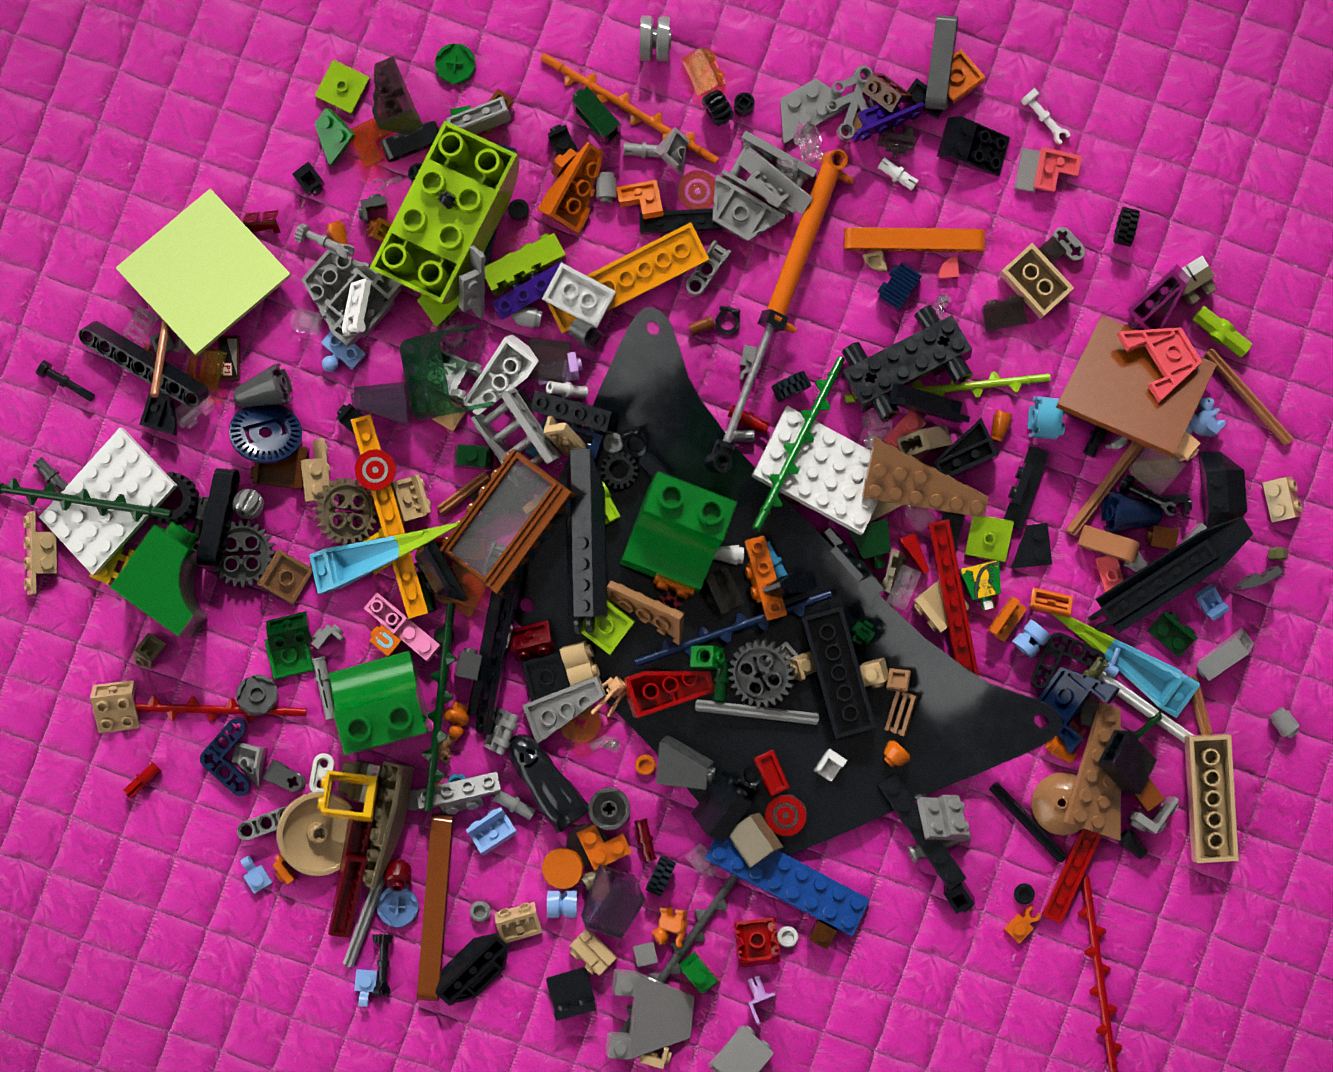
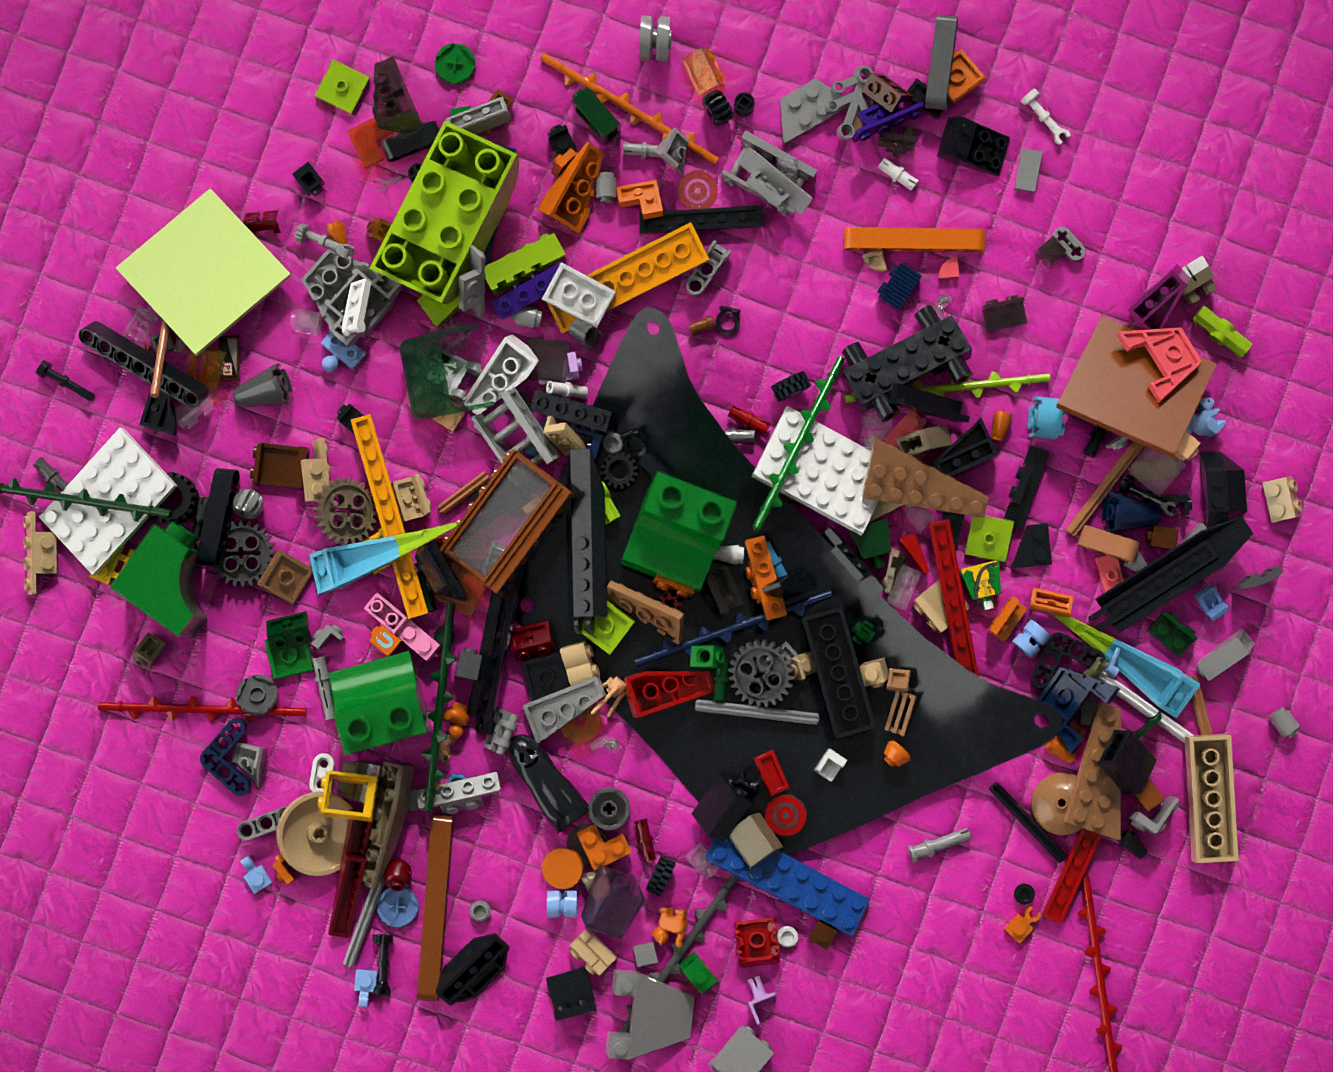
(115, 706): tan bracket -> none
(142, 780): red axle -> none
(269, 449): dark blue piece -> none
(281, 776): dark grey piece -> none
(334, 135): green wing -> none
(374, 202): dark grey bracket -> none
(375, 470): red tile -> none
(384, 402): clear purple slope -> none
(447, 199): black plate -> none
(473, 457): dark green torso -> none
(491, 831): light blue bracket -> none
(514, 804): light grey pin -> none
(518, 209): black tile -> none
(518, 922): tan bracket -> none
(645, 764): orange tile -> none
(654, 1060): tan bracket -> none
(683, 766): dark grey slope -> none
(741, 211): light grey wing -> none
(747, 359): light grey plate -> none
(774, 317): orange piece -> none
(808, 141): clear plate -> none
(909, 815): black plate -> none
(943, 817): light grey plate -> none
(960, 903): black brick -> none
(1036, 280): tan brick -> none
(1054, 162): coral plate -> none
(1126, 226): black tyre -> none
(1249, 397): nougat axle -> none
(1277, 553): olive tile -> none

